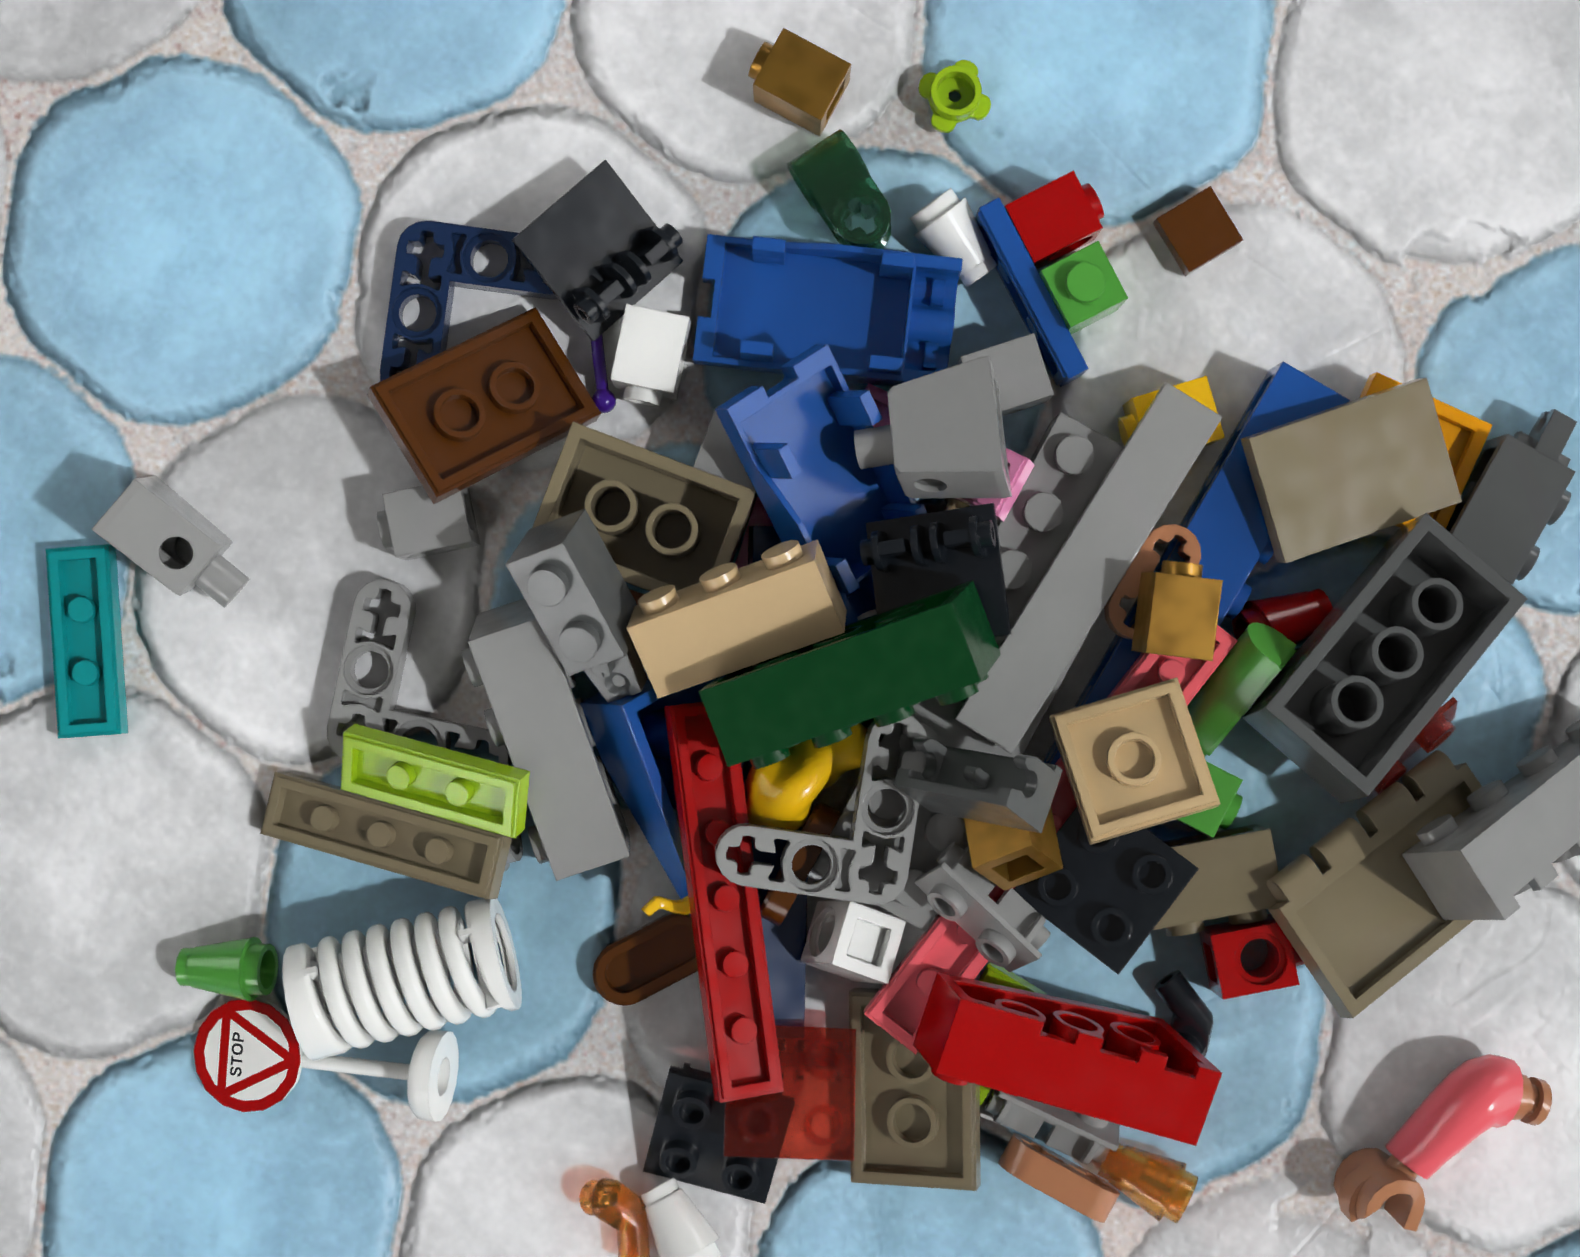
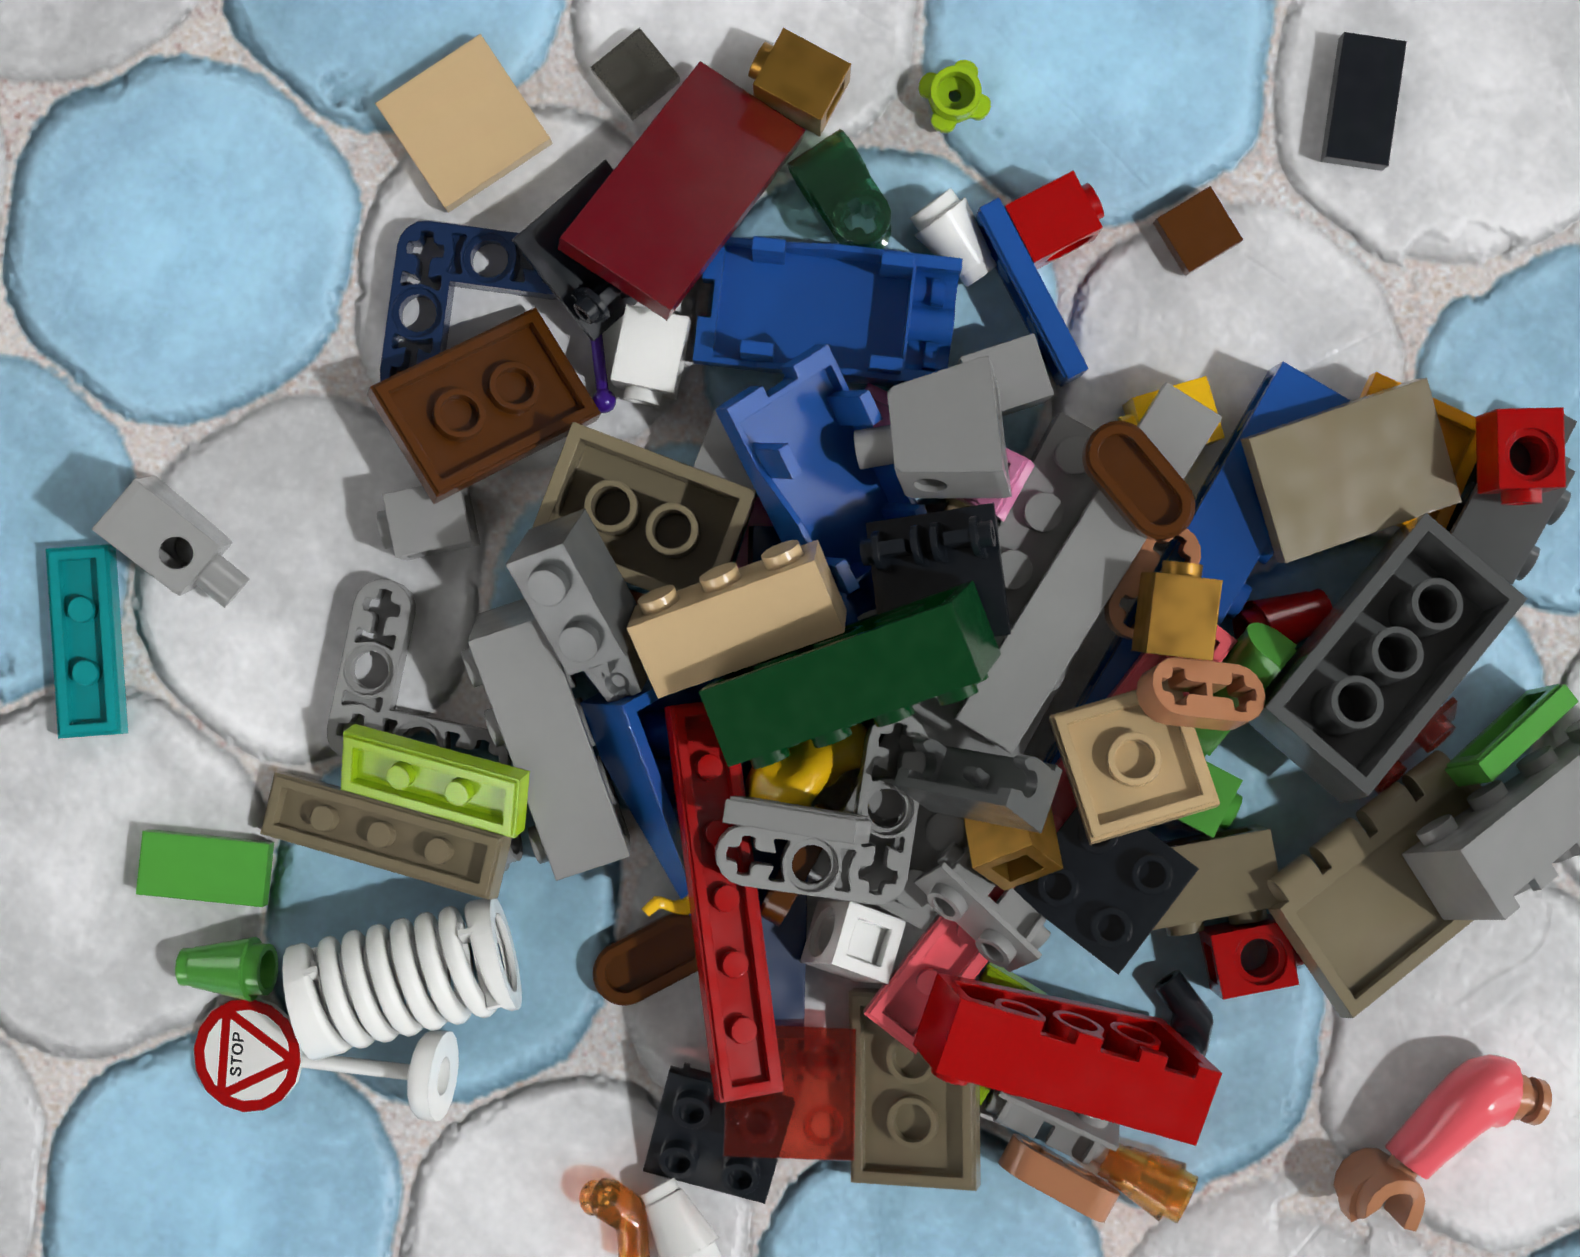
(205, 868): none -> bright green tile
(464, 123): none -> tan tile
(635, 74): none -> clear smoke tile
(681, 190): none -> dark red tile
(797, 819): none -> light grey tile
(1084, 287): bright green brick -> none
(1138, 480): none -> reddish brown tile
(1200, 707): none -> nougat beam
(1363, 101): none -> black tile
(1510, 735): none -> bright green tile
(1544, 438): none -> red brick

